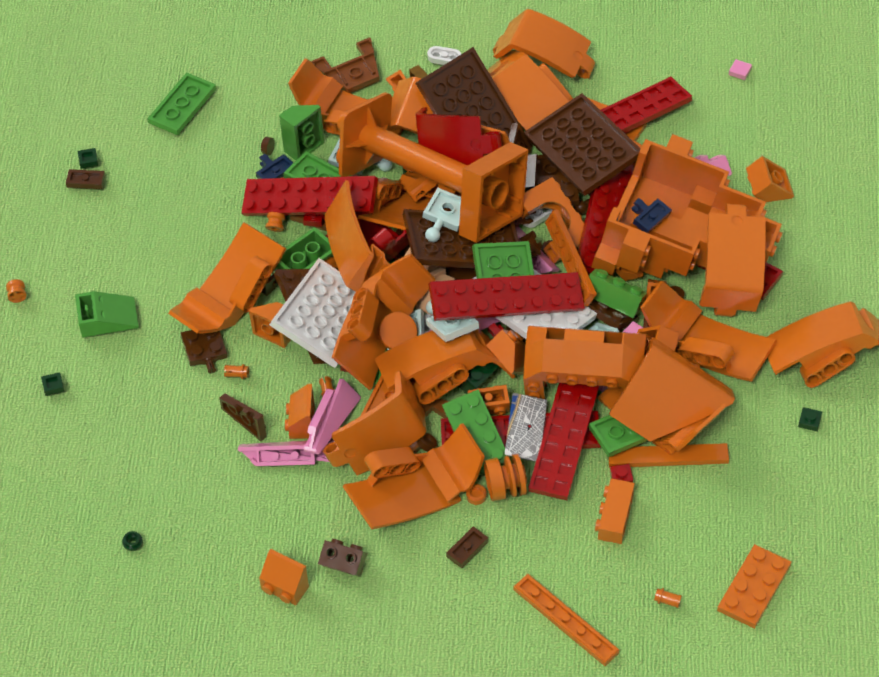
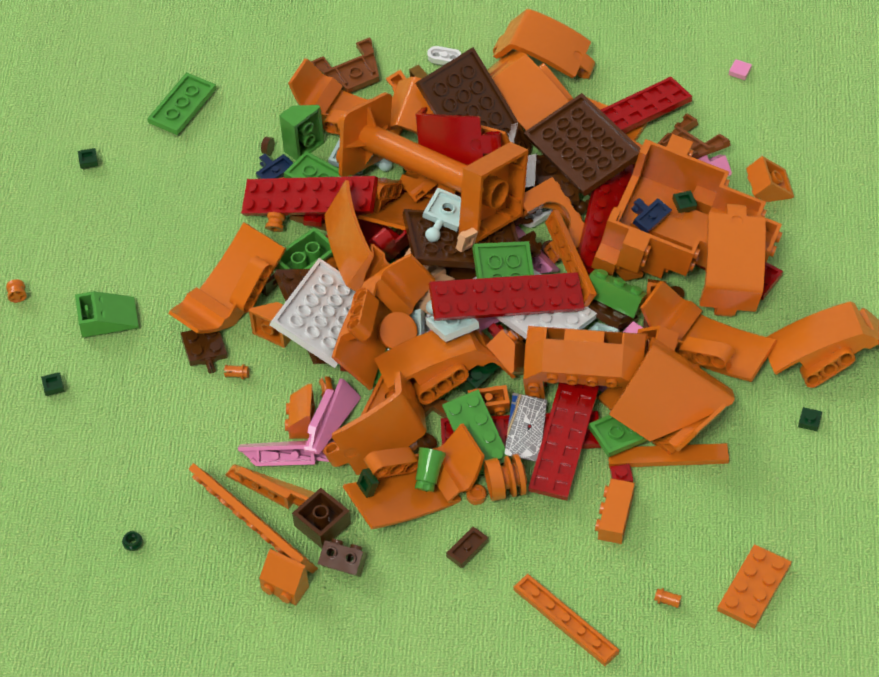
(85, 179): reddish brown plate -> none
(244, 415): reddish brown wing -> none
(249, 517): none -> orange plate
(270, 487): none -> orange wedge
(321, 517): none -> reddish brown brick
(367, 482): none -> dark green plate
(428, 468): none -> bright green plant
(466, 239): none -> light nougat plate
(684, 201): none -> dark green plate
(700, 148): none -> dark orange wing

